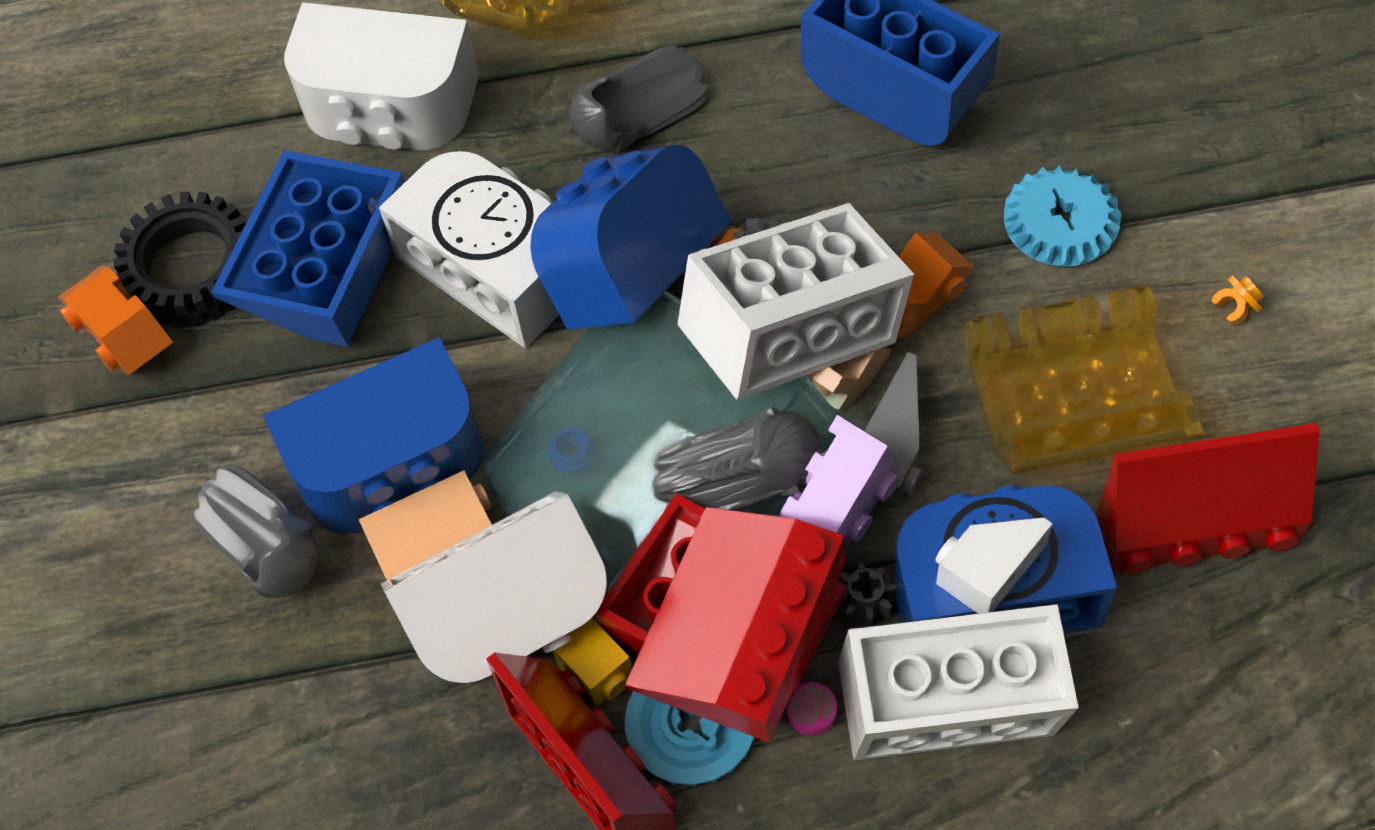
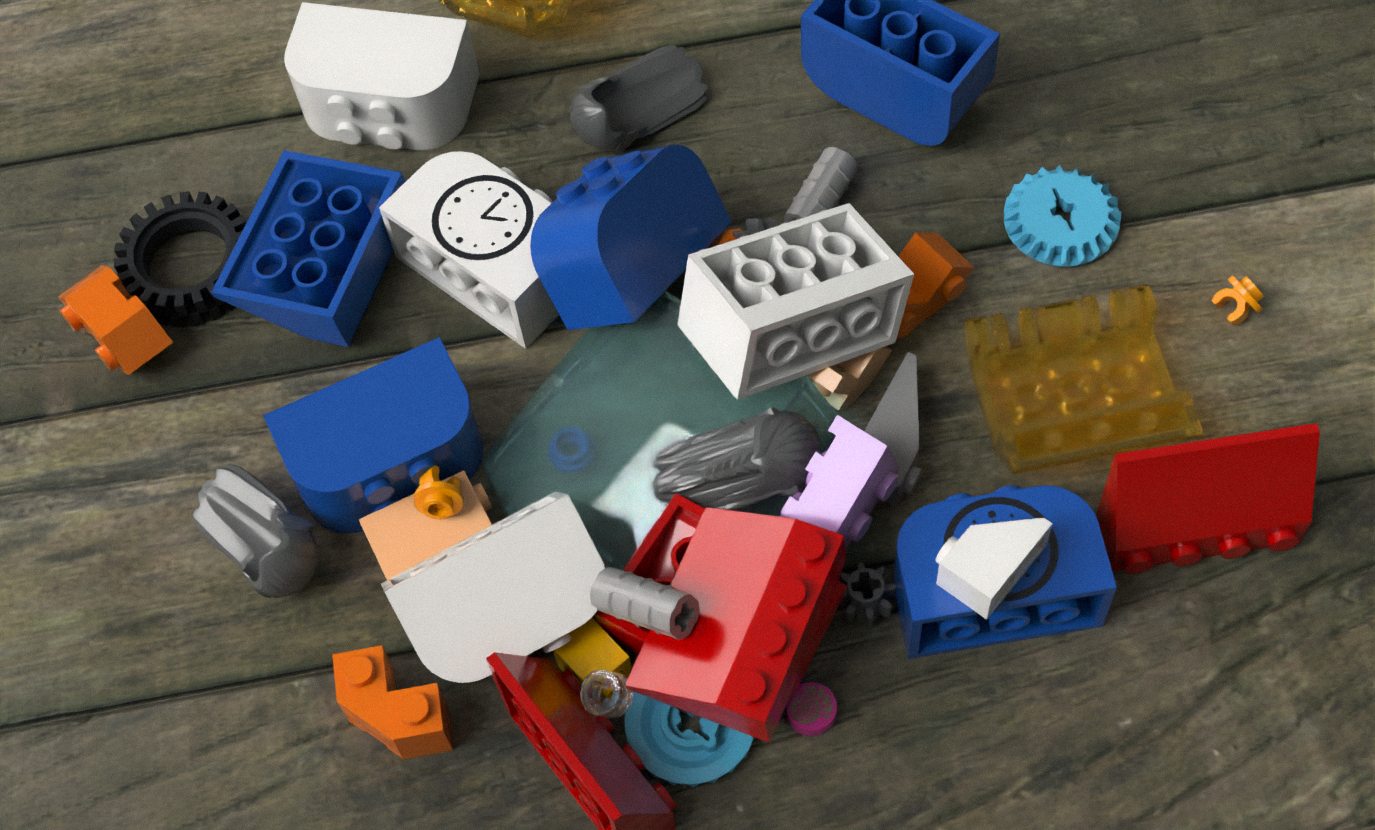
(406, 720): none -> orange brick
(436, 497): none -> light orange plate
(591, 693): none -> clear bush
(645, 602): none -> light grey axle
(824, 184): none -> light grey axle
(956, 682): white brick -> none

